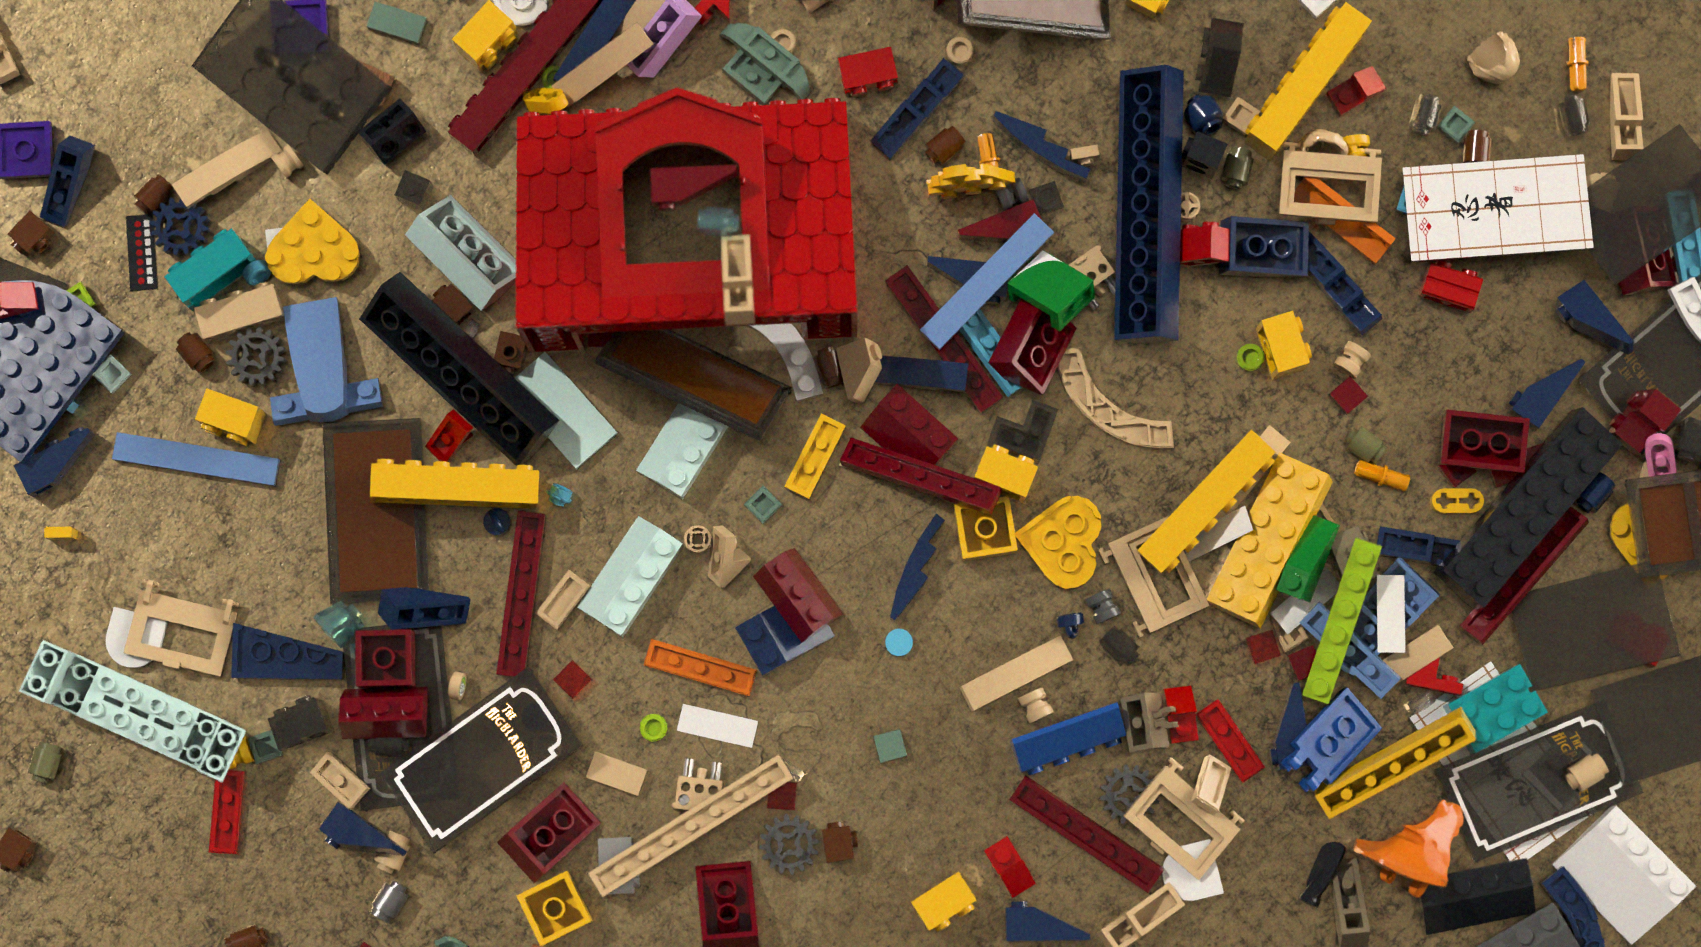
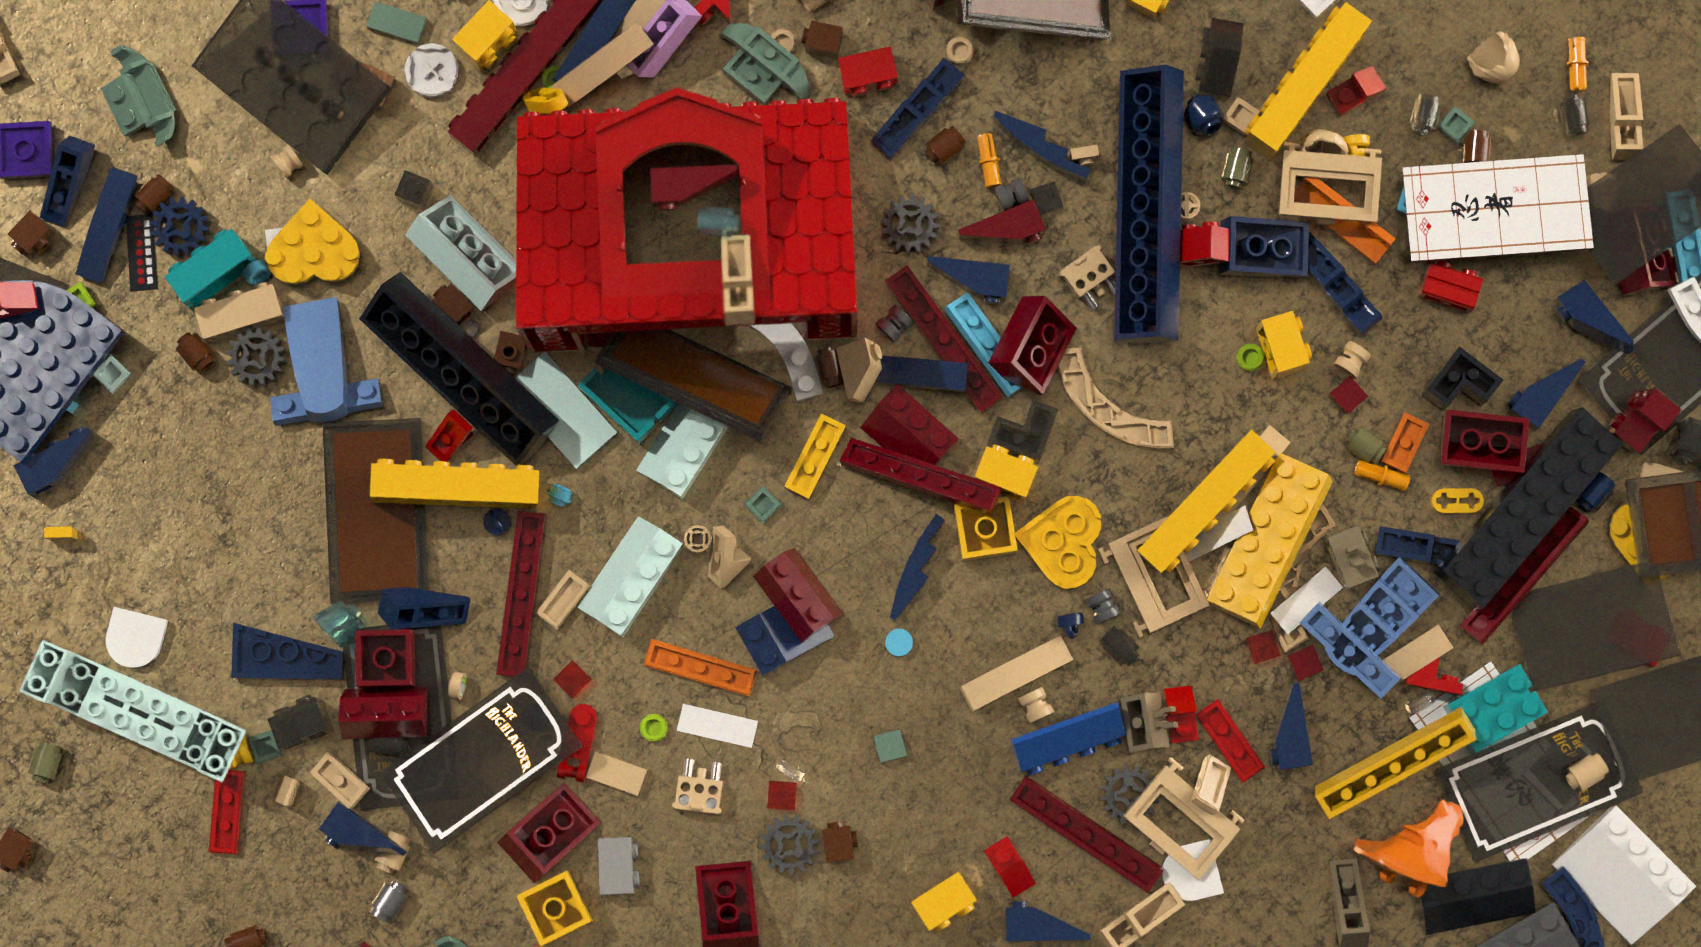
(106, 224): none -> dark blue slope
(139, 97): none -> sand green plate
(186, 614): tan piece -> none
(196, 459): medium blue tile -> none
(226, 168): tan slope -> none
(230, 416): yellow brick -> none
(286, 790): none -> tan slope
(392, 131): black brick -> none
(431, 70): none -> white tile
(583, 723): none -> red plate
(626, 402): none -> teal piece
(690, 825): tan plate -> none
(822, 39): none -> reddish brown brick
(898, 318): none -> flat silver wheel
(902, 214): none -> dark grey gear
(968, 180): yellow plate -> none
(986, 281): medium blue tile -> none
(1052, 288): green panel -> none
(1203, 154): black brick -> none
(1308, 559): green slope -> none
(1323, 872): black piece -> none
(1332, 740): blue tile -> none
(1342, 620): lime plate -> none
(1390, 613): white sticker -> none
(1404, 443): none -> orange plate
(1456, 474): dark red tile -> none
(1464, 374): none -> black brick
(1660, 455): bright pink plate -> none

